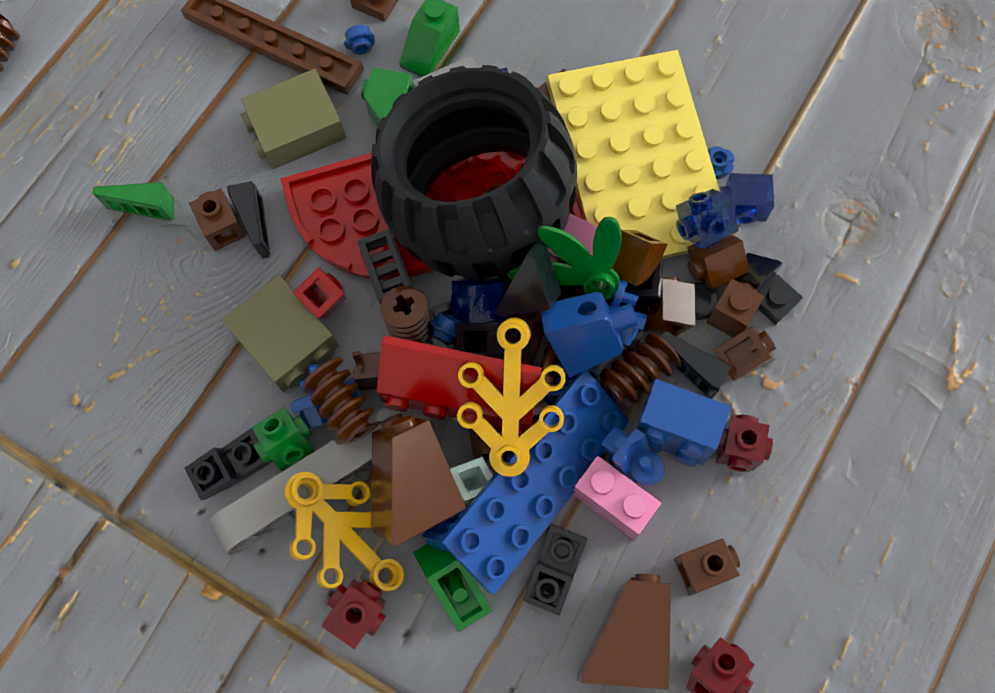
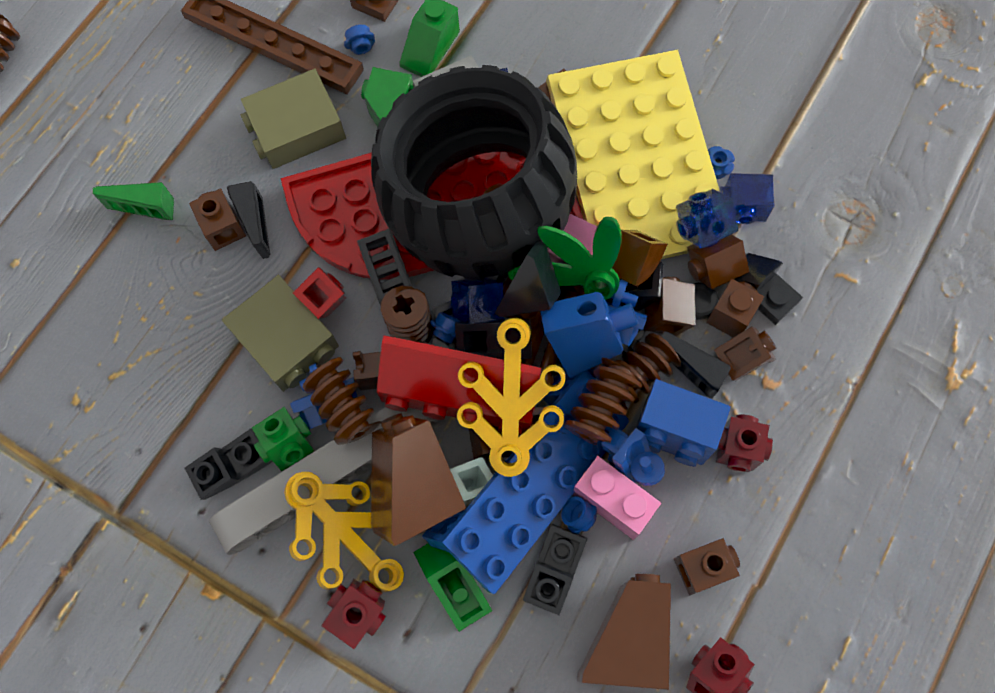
(578, 514): none -> blue plate
(602, 402): none -> reddish brown piece

